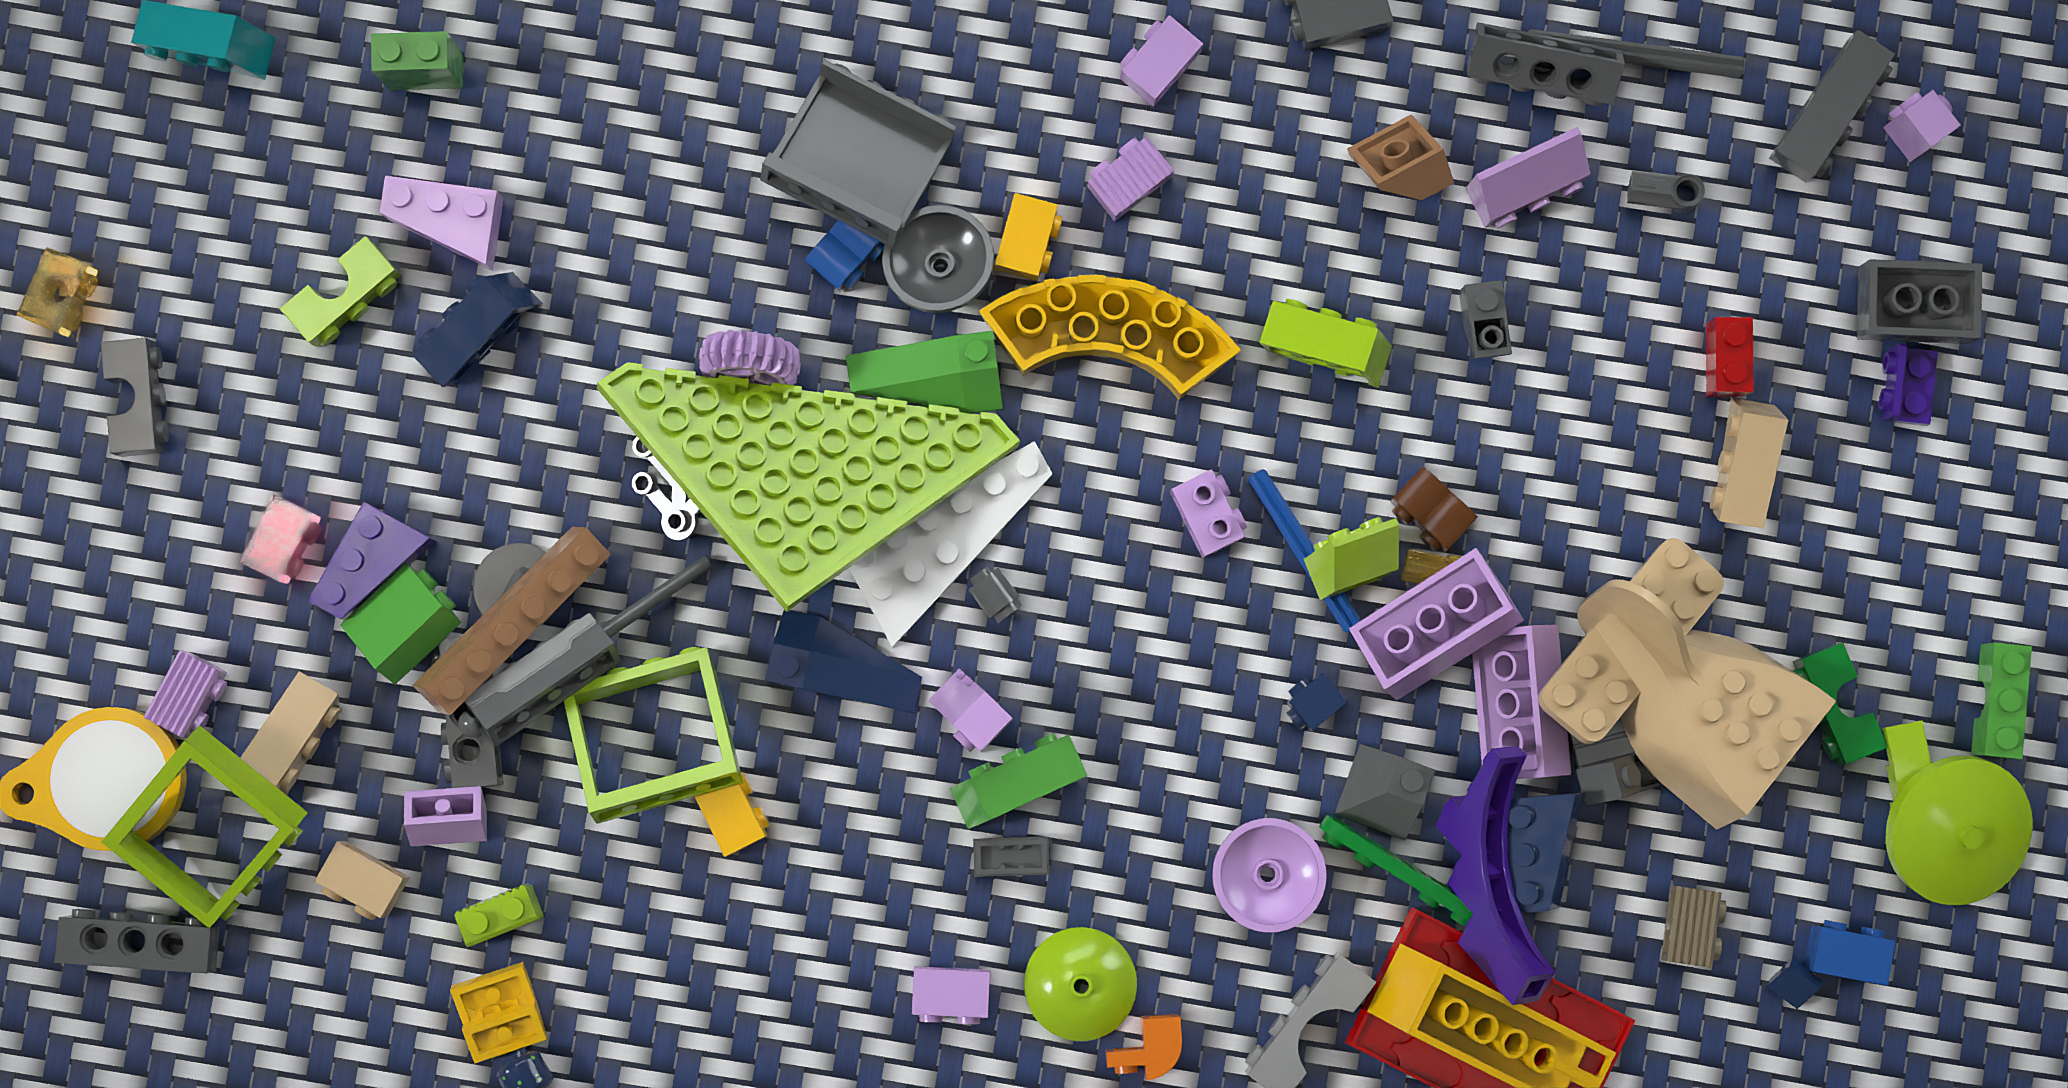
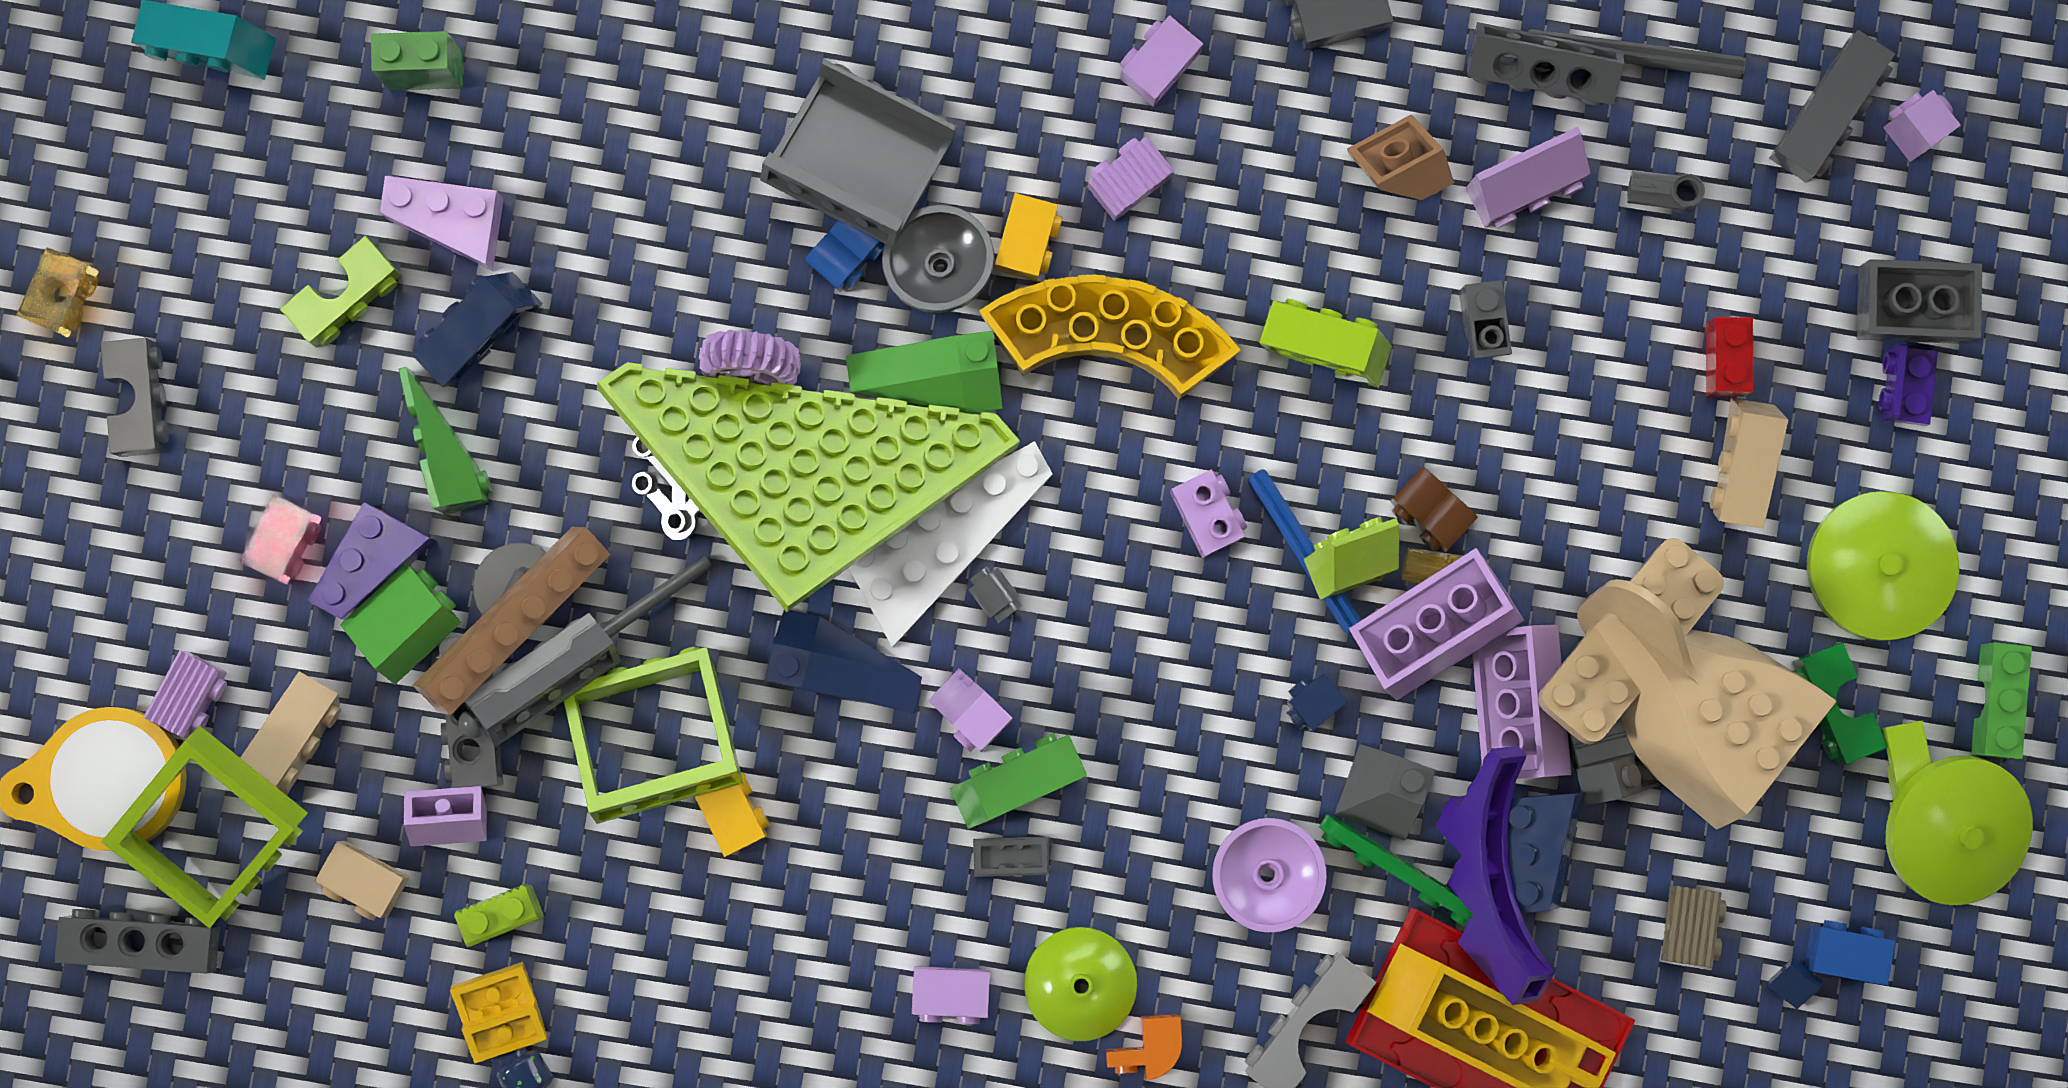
(449, 470): none -> bright green wedge
(1883, 566): none -> lime dish

